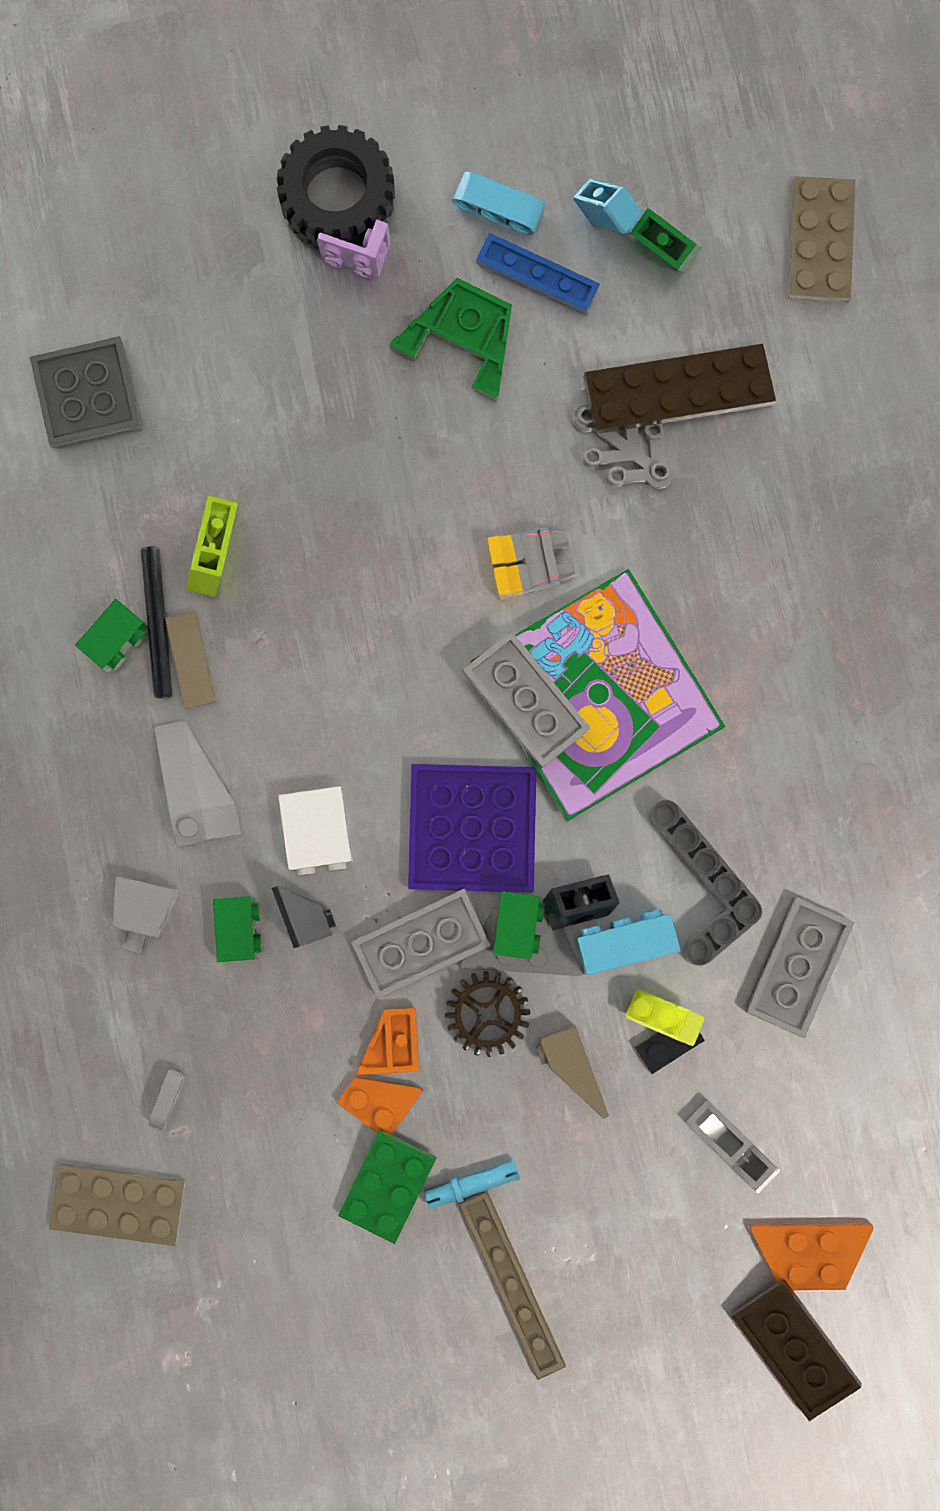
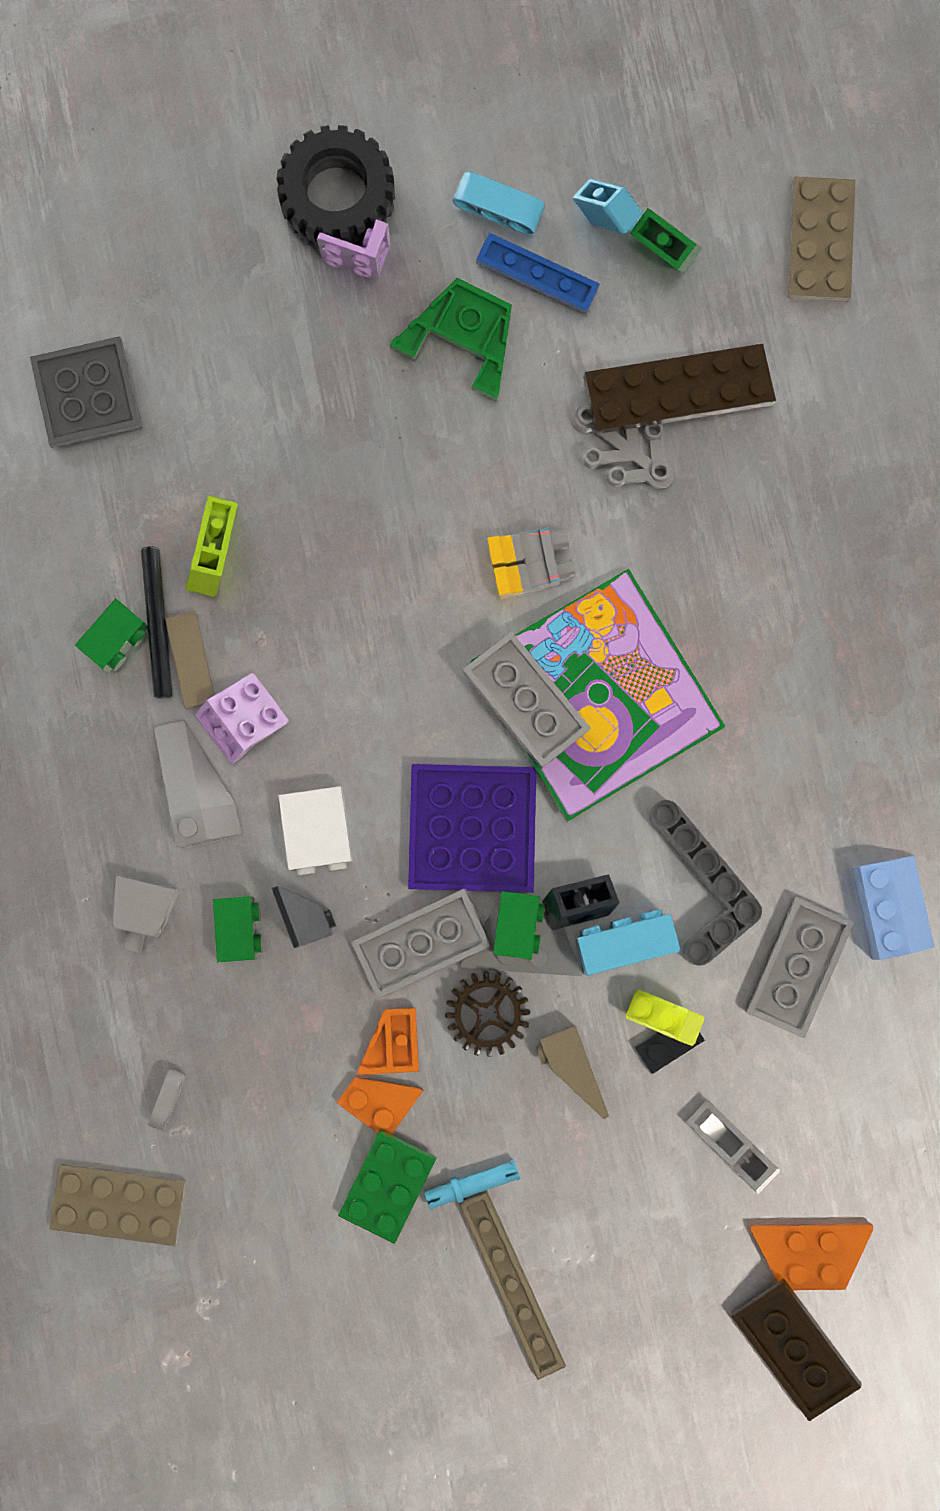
(240, 717): none -> lavender bracket
(893, 908): none -> light blue slope

